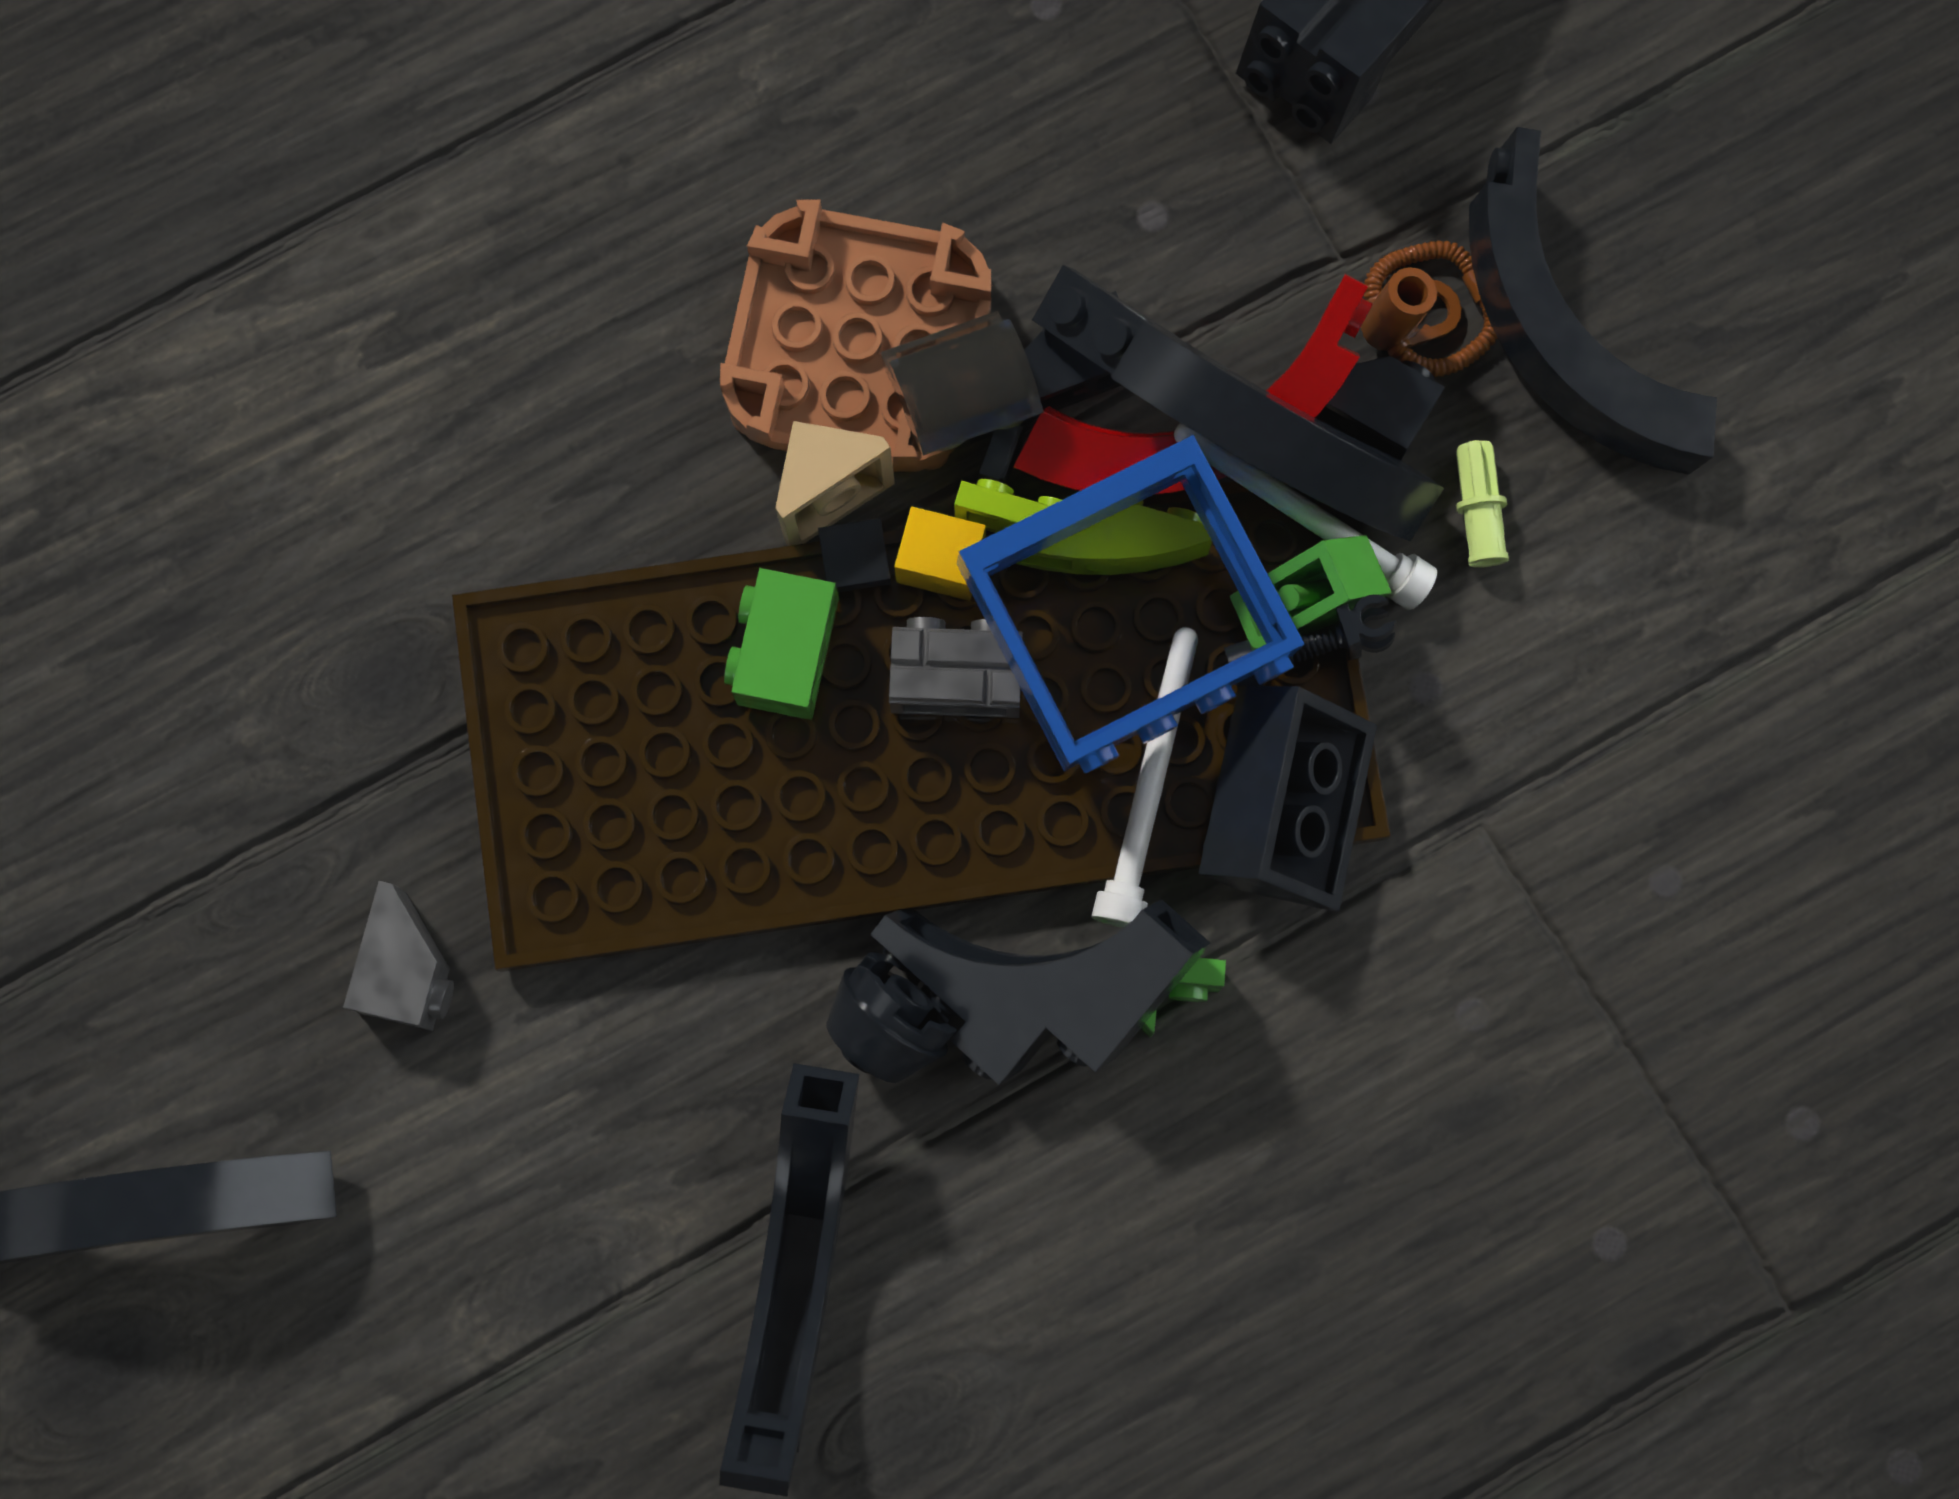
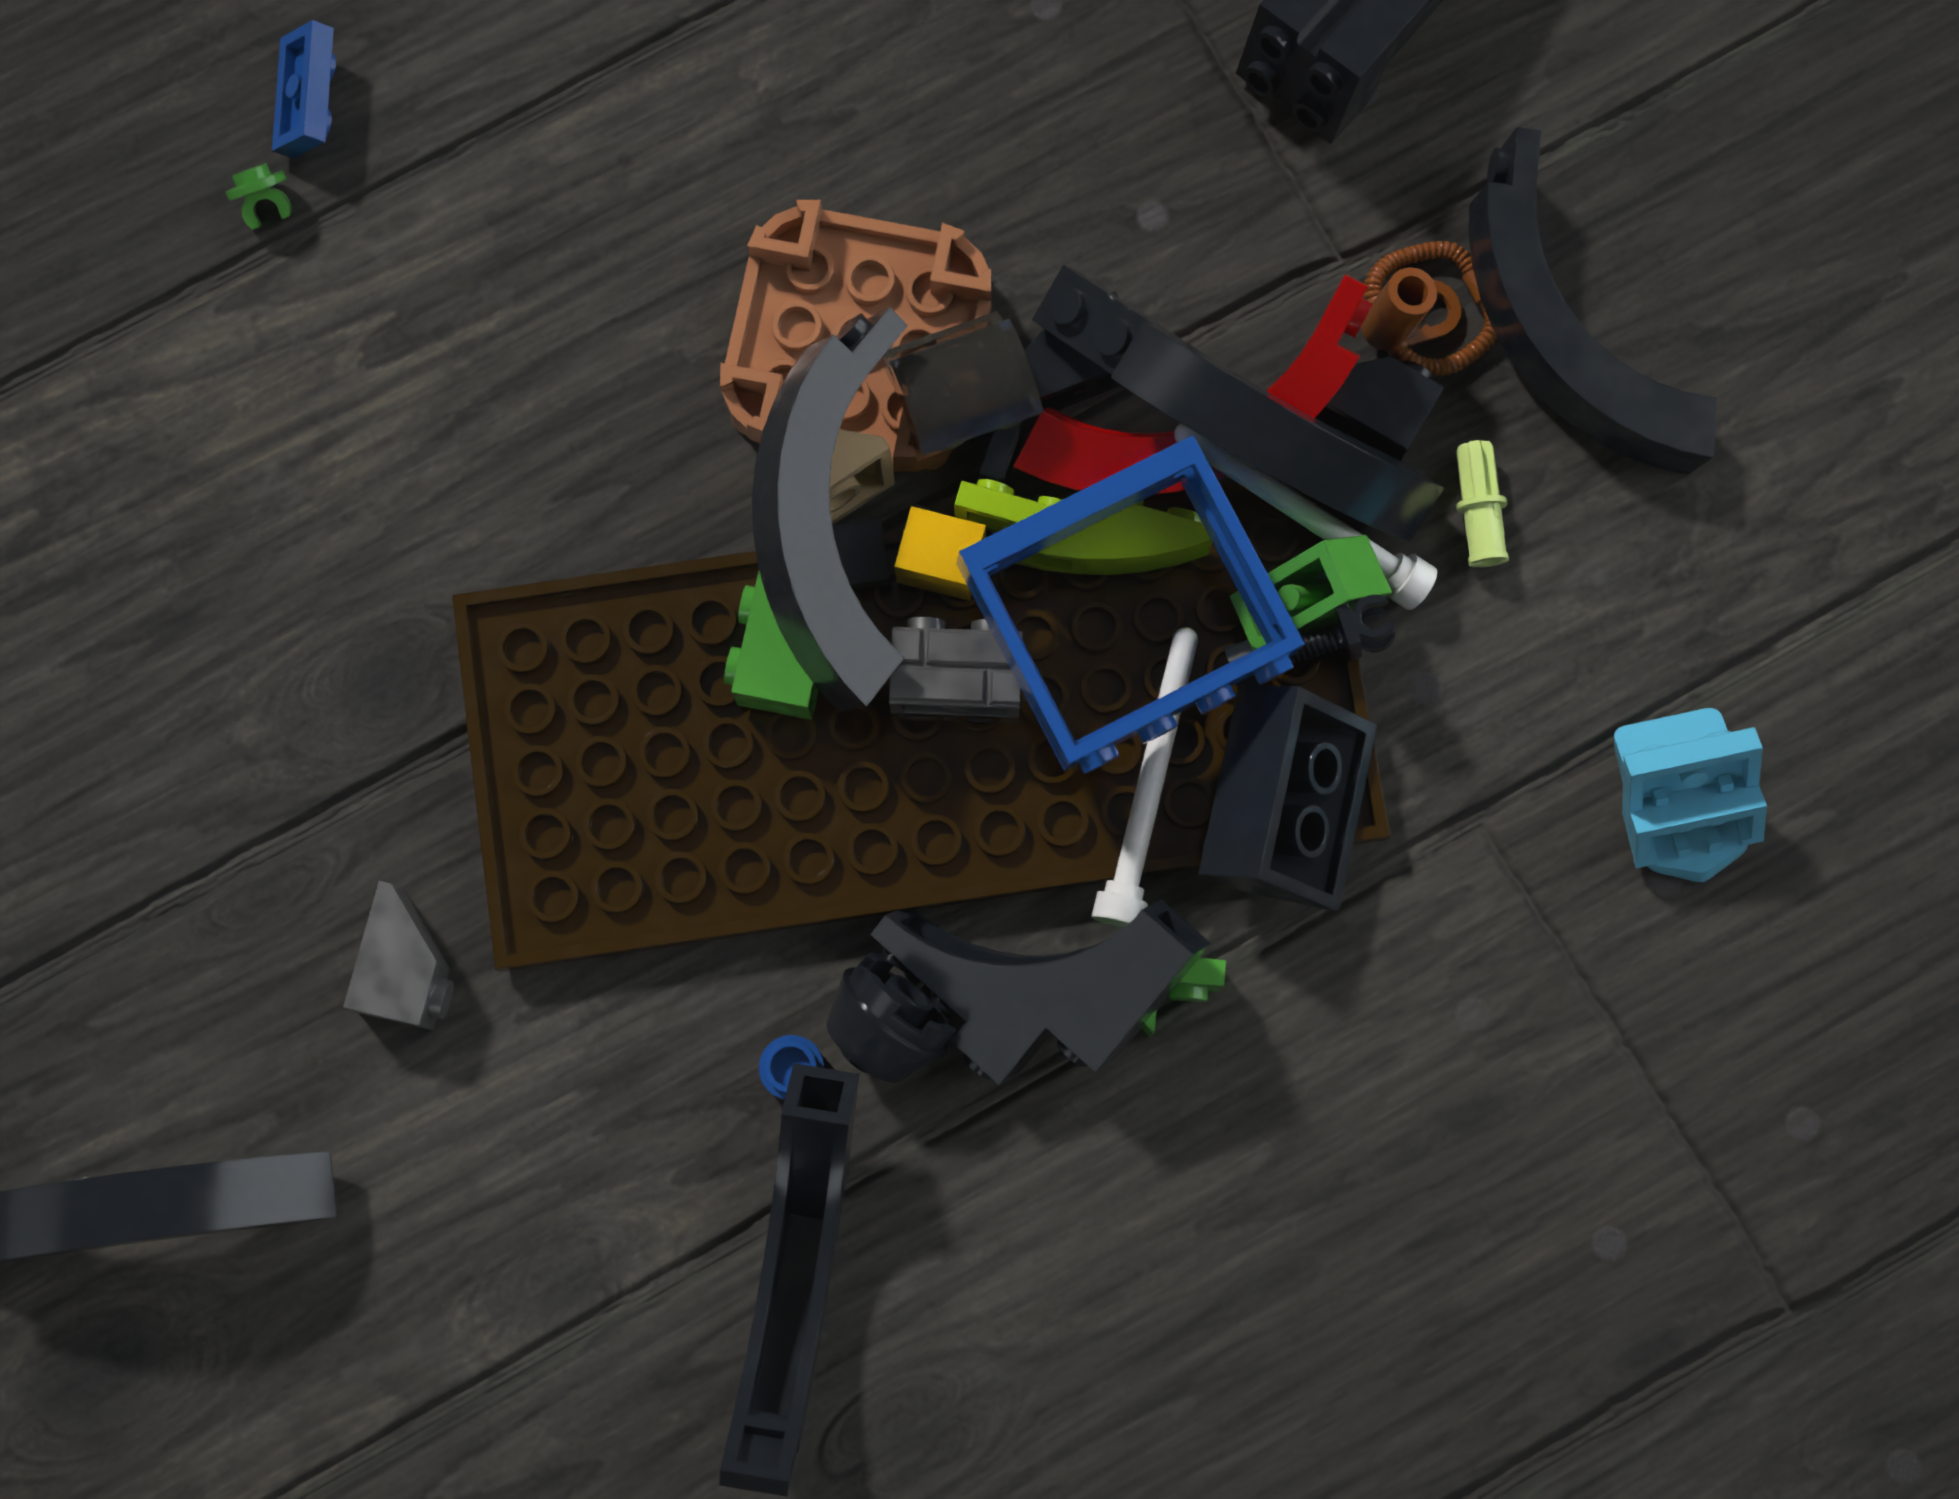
(257, 185): none -> bright green plate
(303, 89): none -> blue plate
(778, 1061): none -> blue plate
(793, 517): none -> black arch
(1690, 792): none -> medium azure piece

